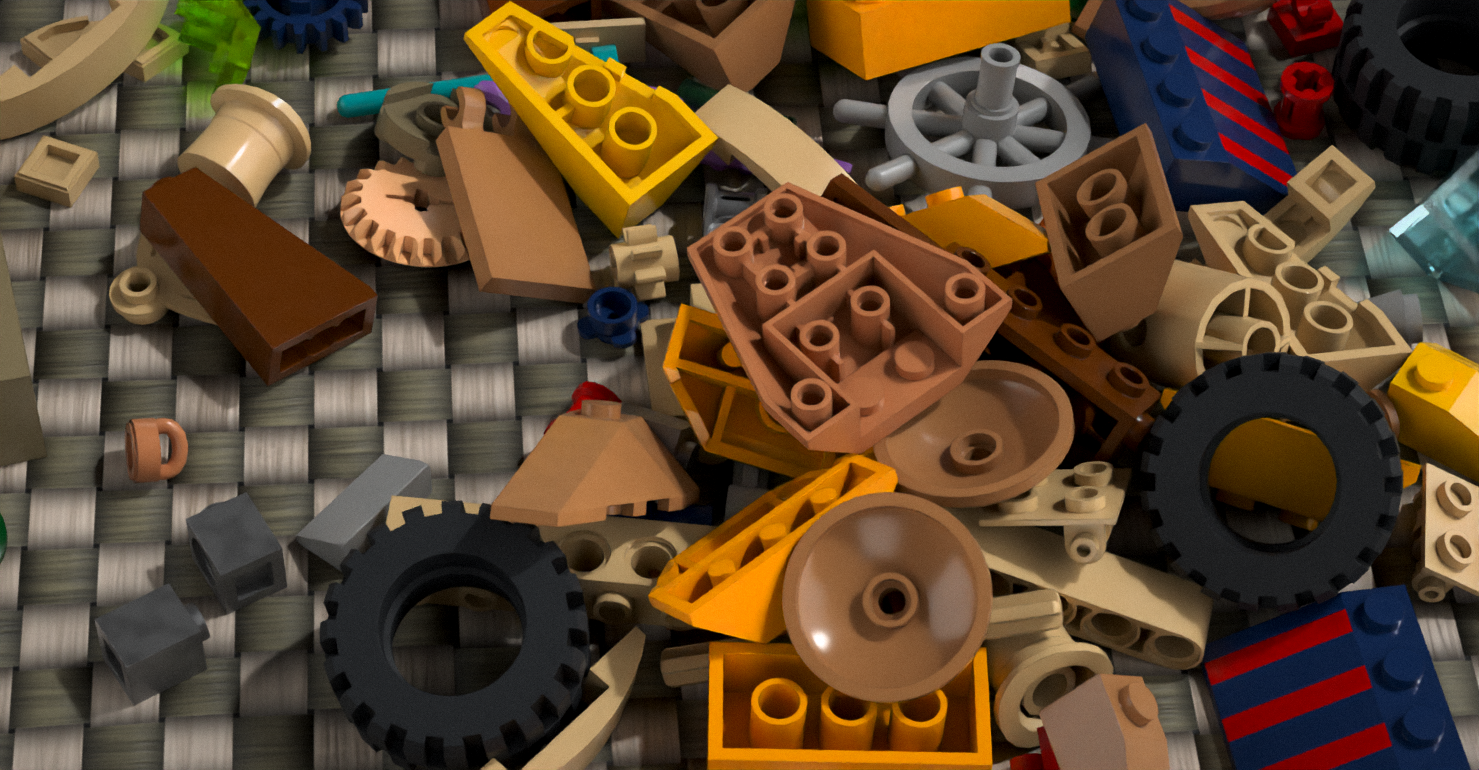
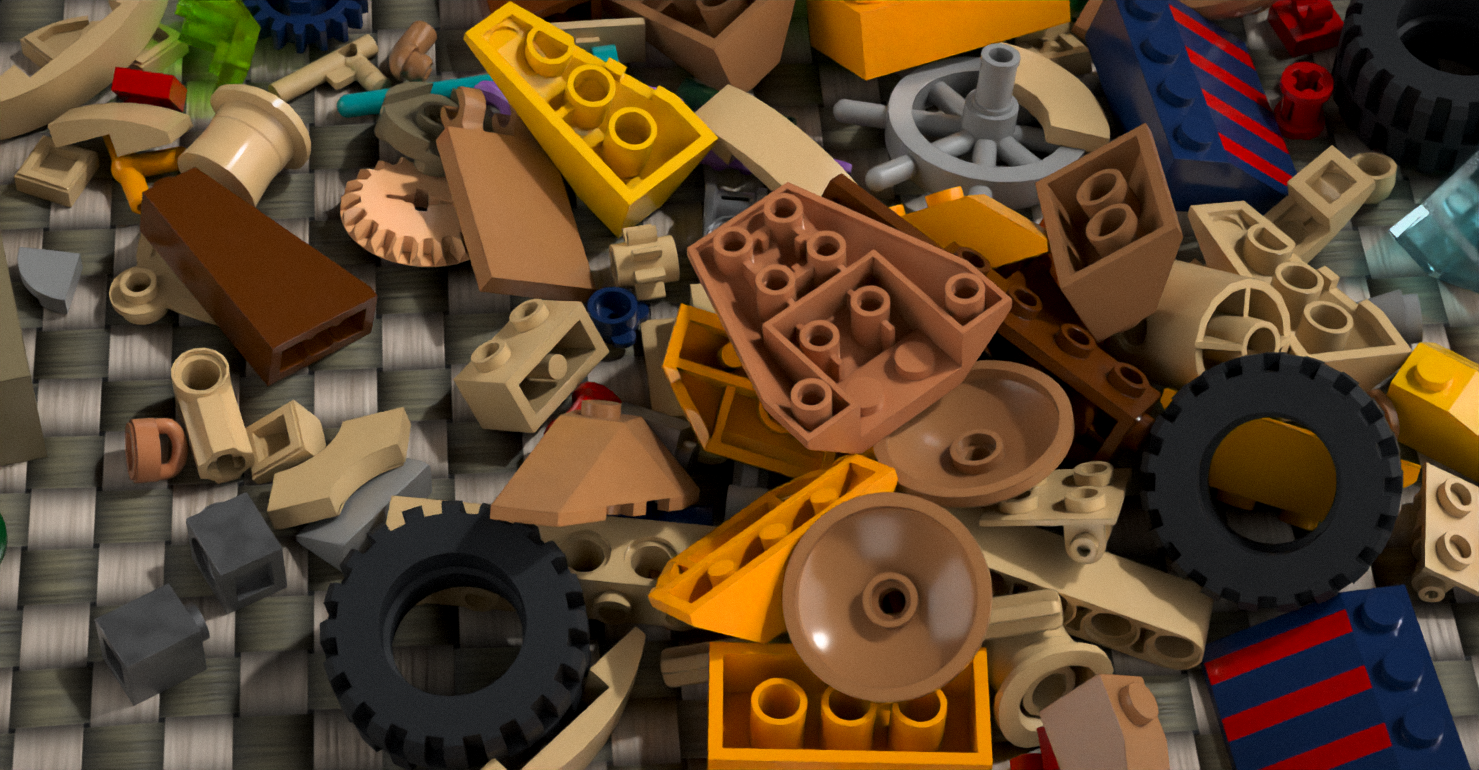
(50, 276): none -> light grey tile
(130, 126): none -> tan slope
(132, 168): none -> light orange piece
(149, 88): none -> red tile
(211, 415): none -> tan piece
(284, 440): none -> tan slope
(326, 481): none -> tan tile
(338, 69): none -> tan hose
(409, 56): none -> medium nougat arm
(531, 365): none -> tan brick
(1060, 103): none -> tan tile
(1381, 170): none -> tan hinge

